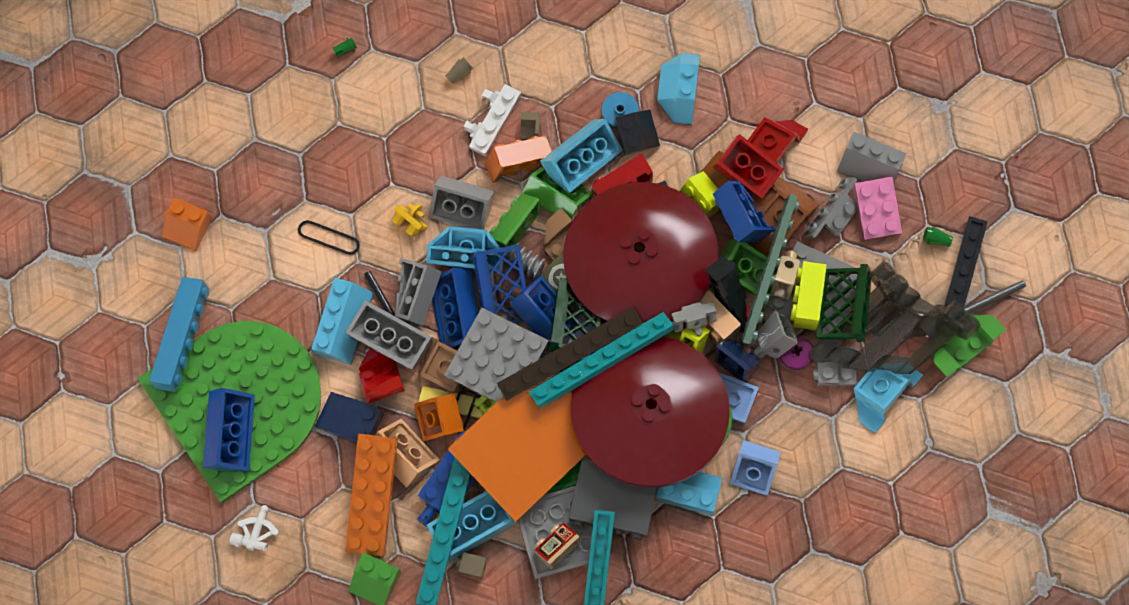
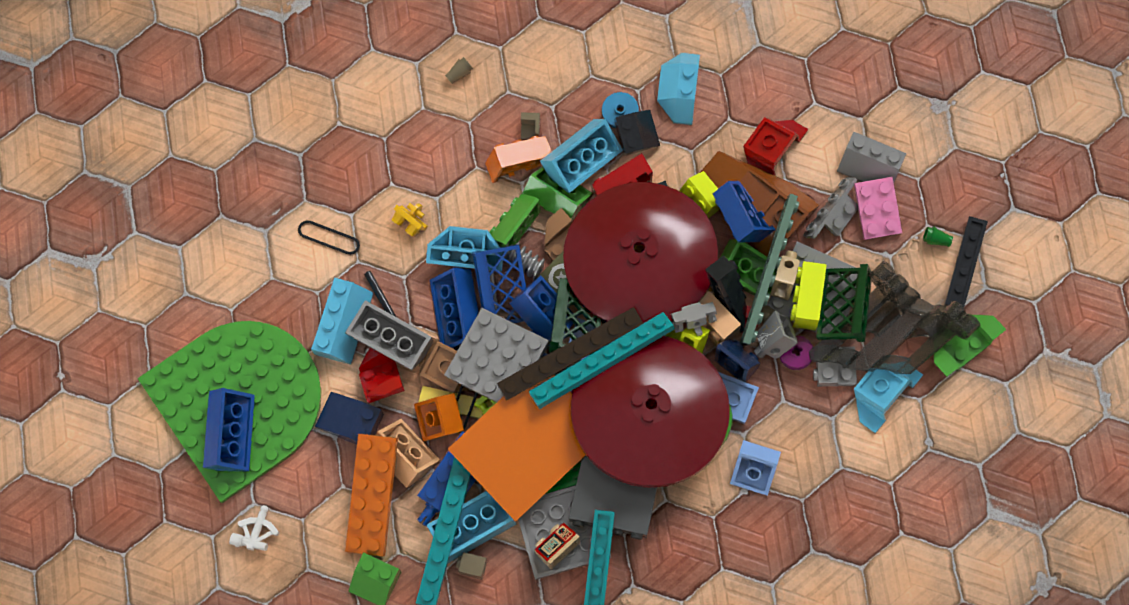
(179, 334): dark azure brick -> none
(185, 224): orange slope -> none
(344, 47): green pin -> none
(416, 291): light grey wedge -> none
(460, 203): light grey slope -> none
(501, 107): white hinge -> none
(694, 494): medium azure slope -> none
(749, 166): red slope -> none
(994, 297): dark grey bar -> none

